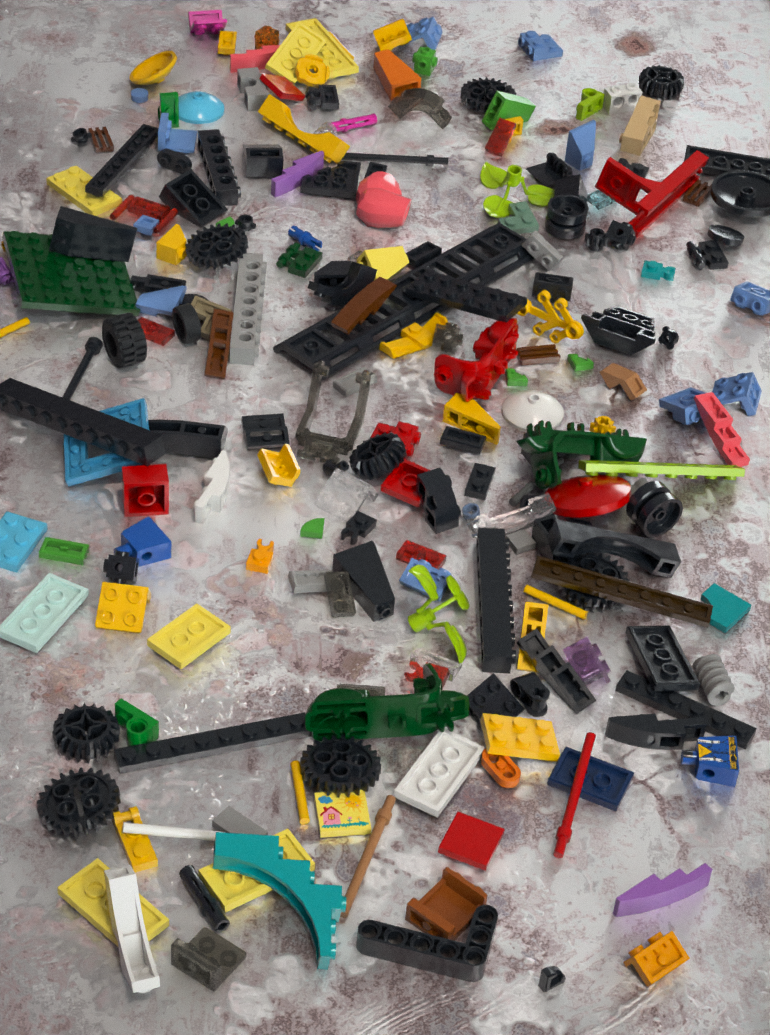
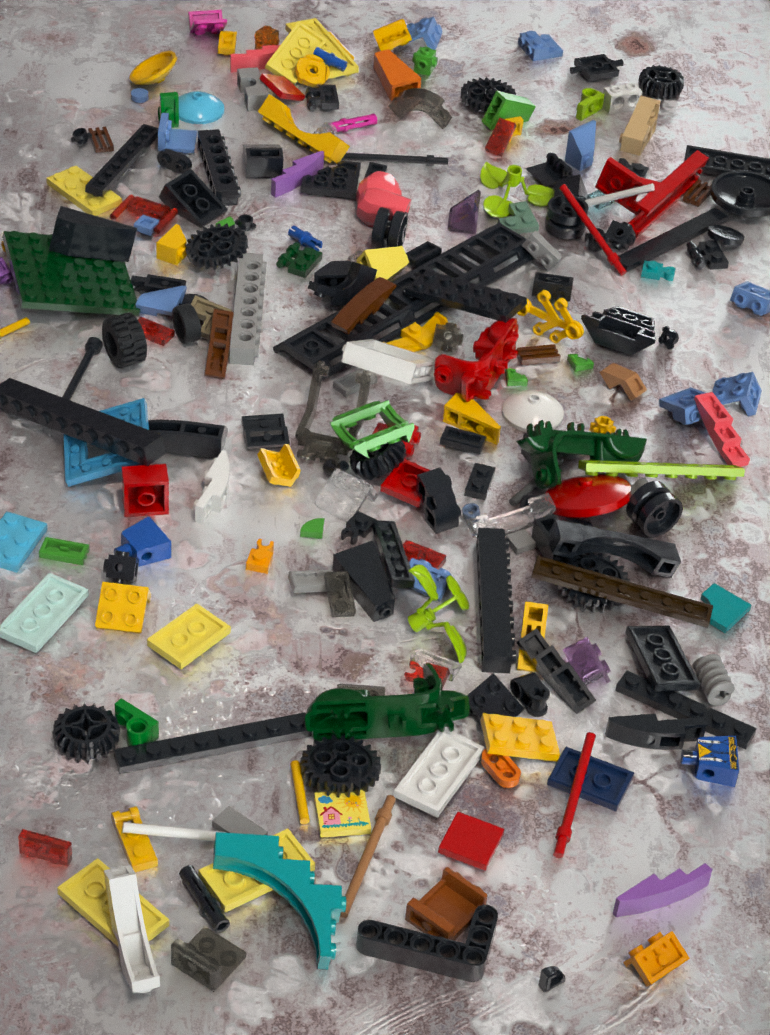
(45, 847): none -> clear red plate
(59, 806): black gear -> none
(331, 59): none -> blue pin
(389, 228): none -> black wheel
(389, 360): none -> white window
(393, 554): none -> black plate
(398, 427): none -> bright green wedge
(464, 215): none -> clear purple slope
(556, 602): yellow bar -> none
(596, 67): none -> black plate
(612, 258): none -> red bar
(621, 194): none -> white bar
(671, 239): none -> black tile

